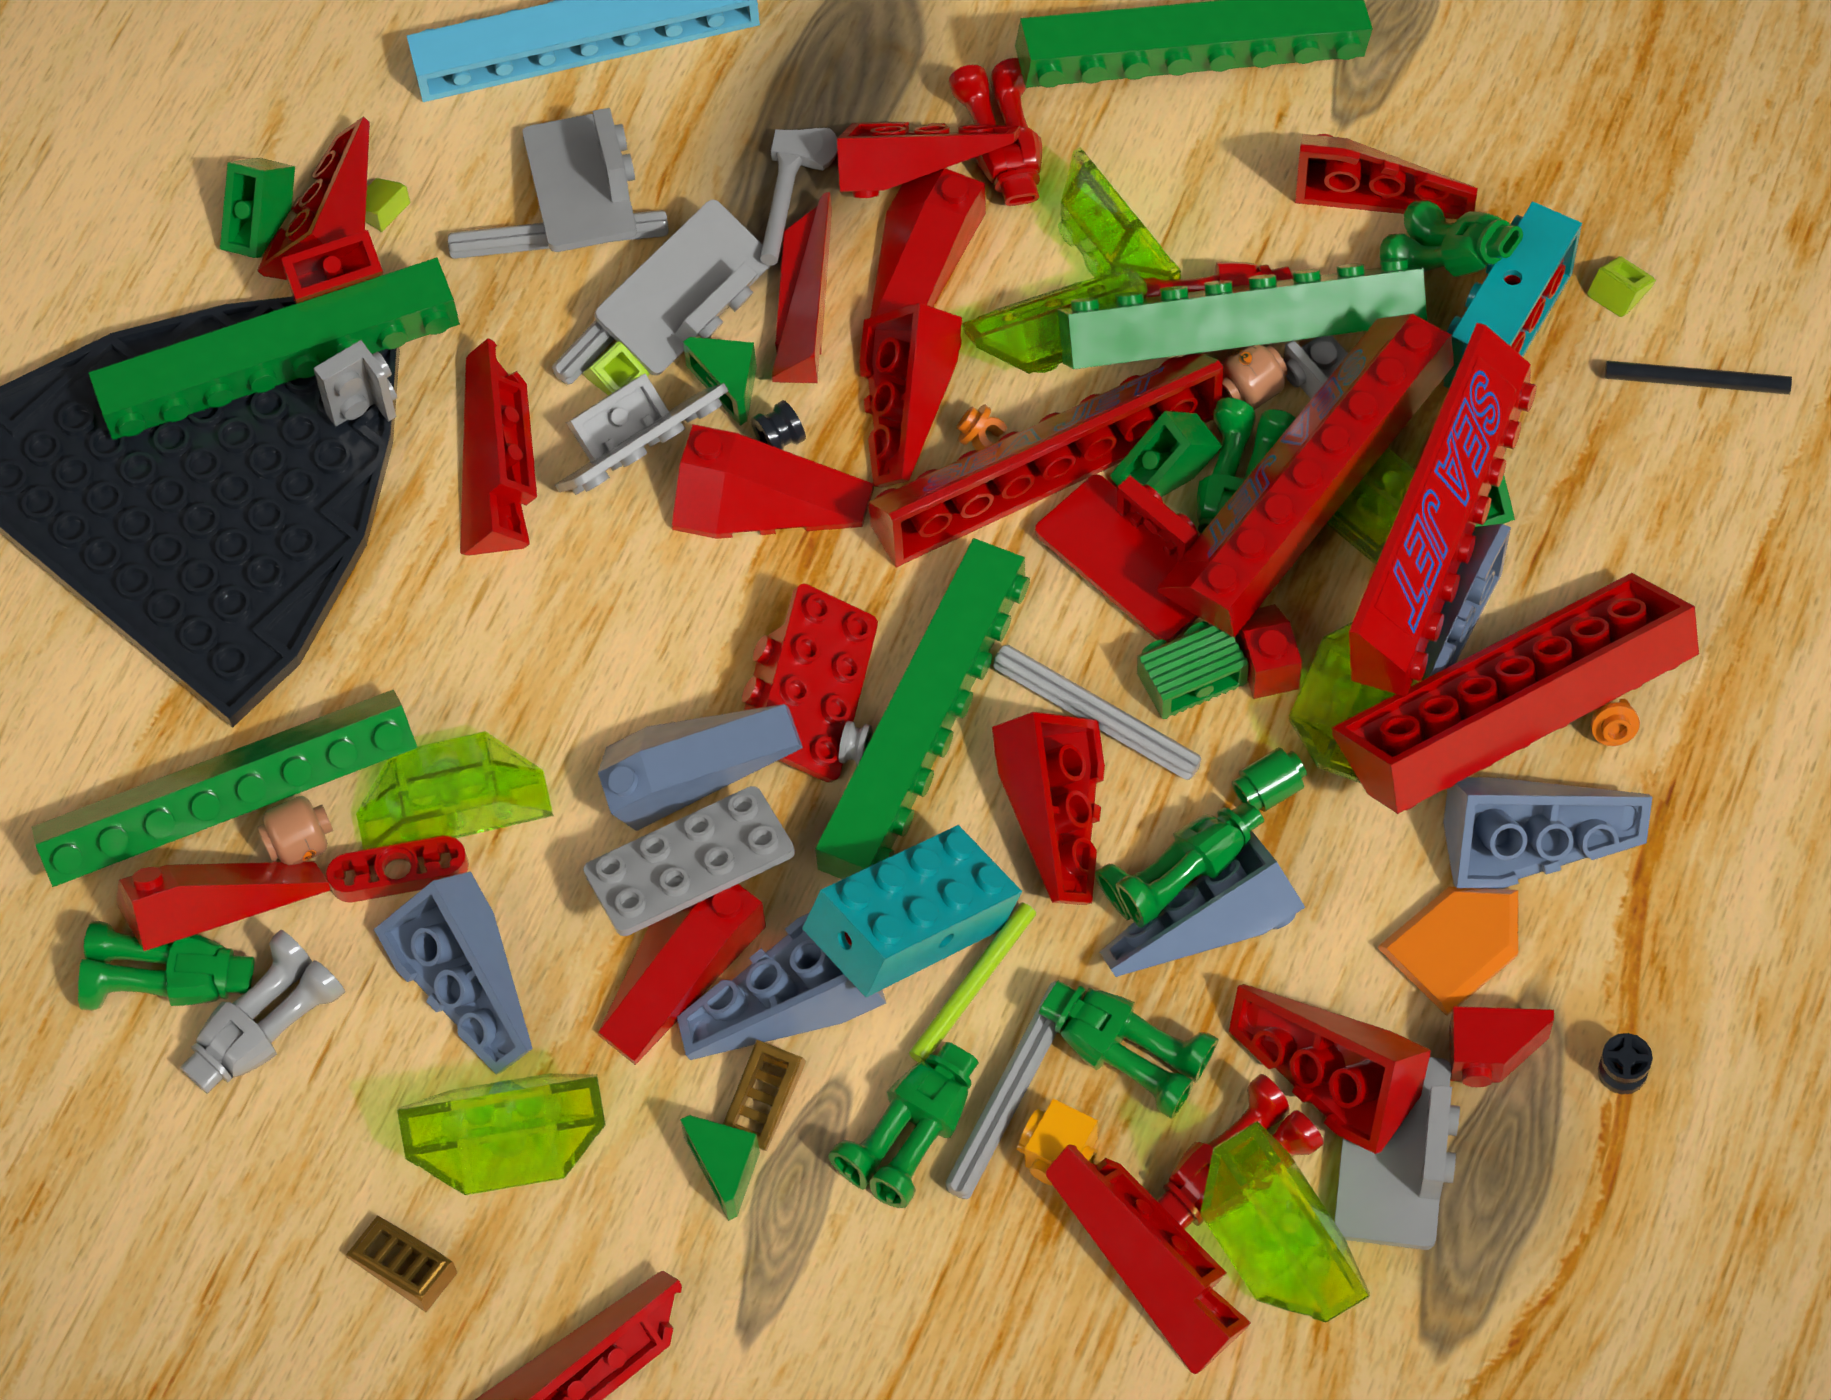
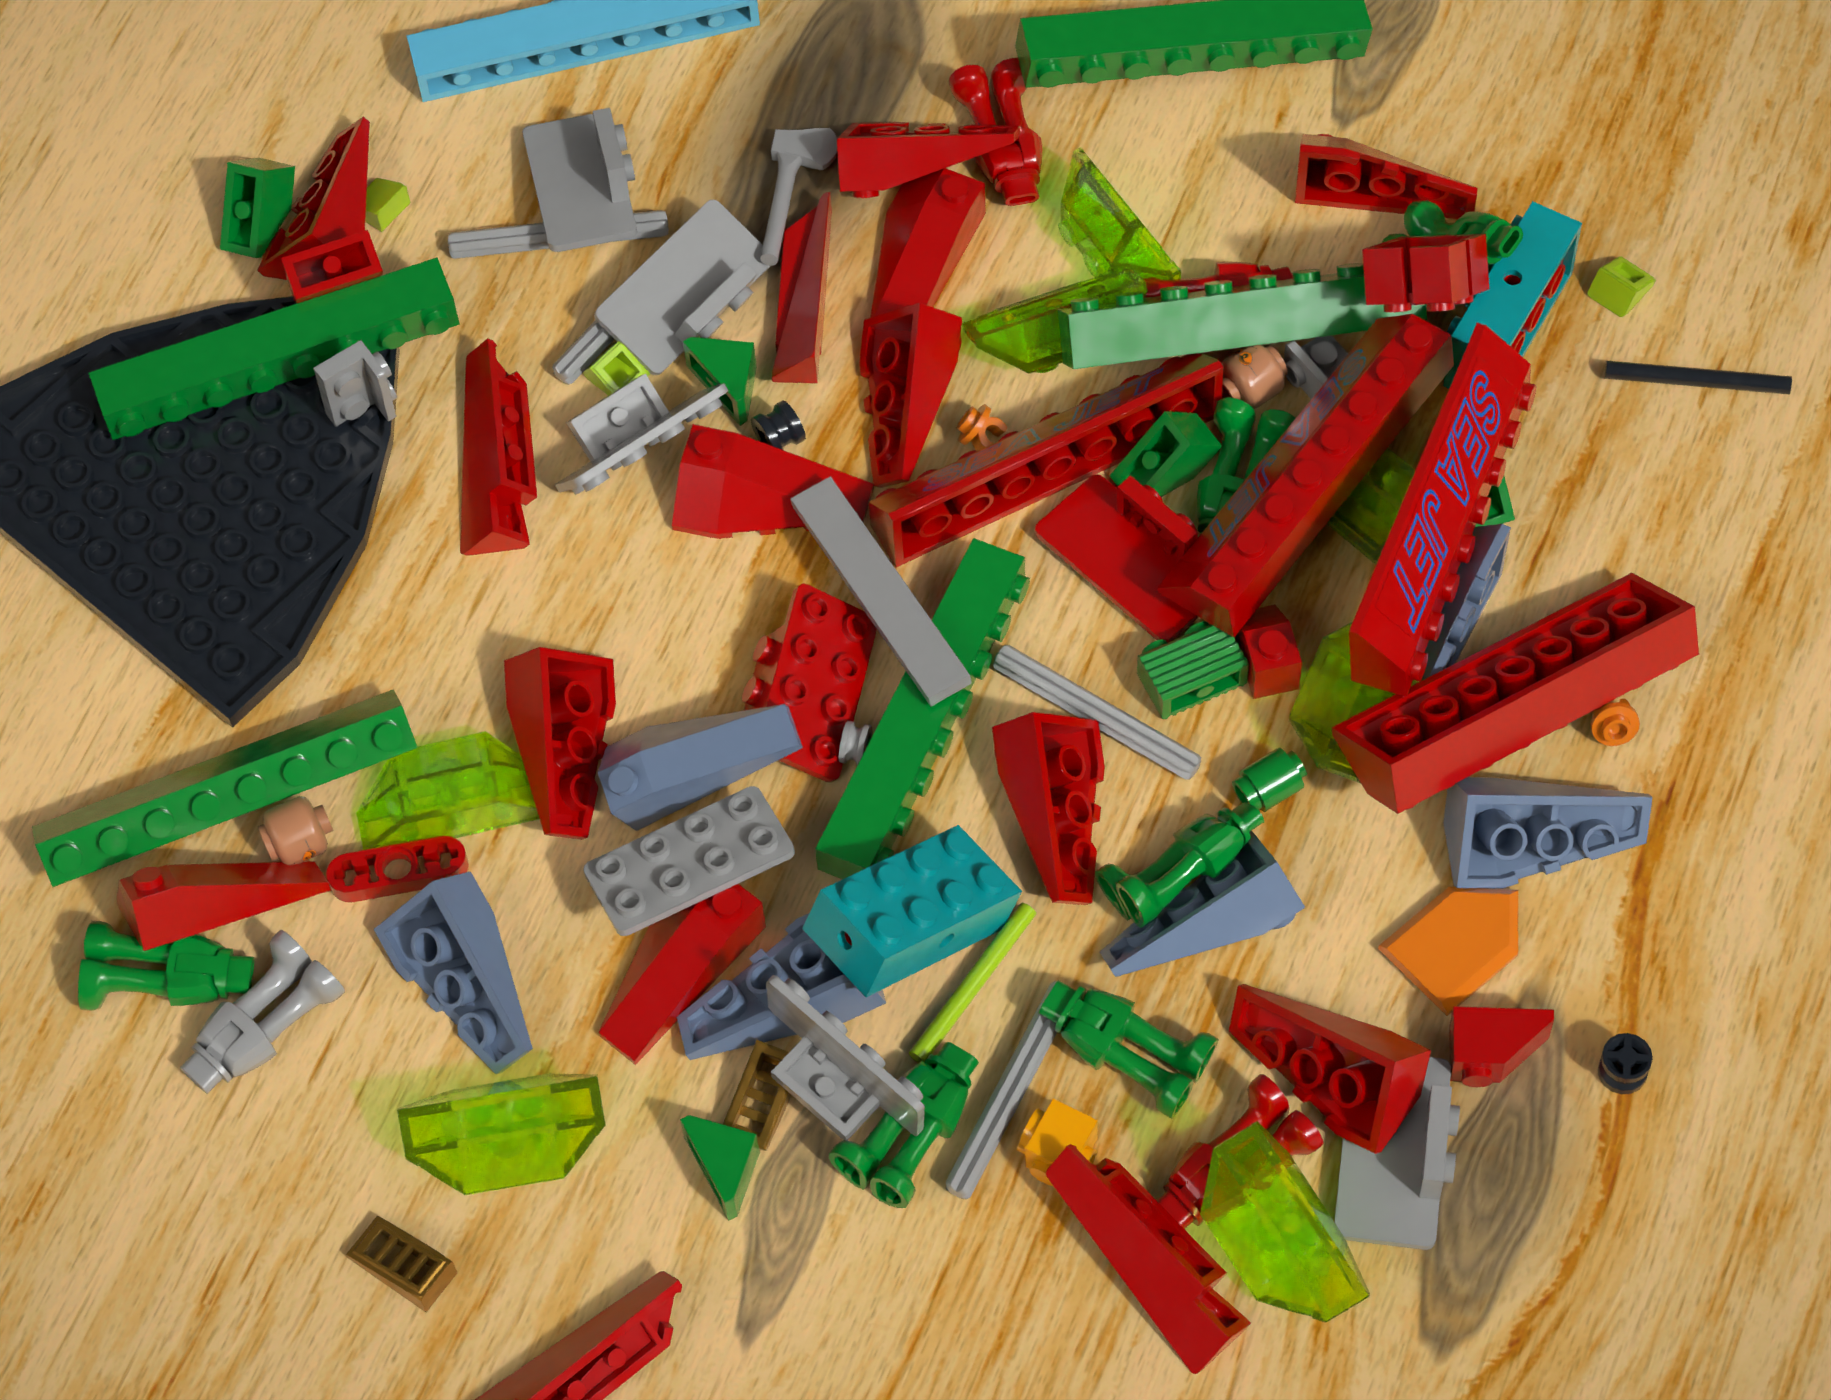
(559, 722): none -> red wedge
(834, 1074): none -> light grey bracket
(881, 591): none -> light grey tile
(1426, 271): none -> red piece

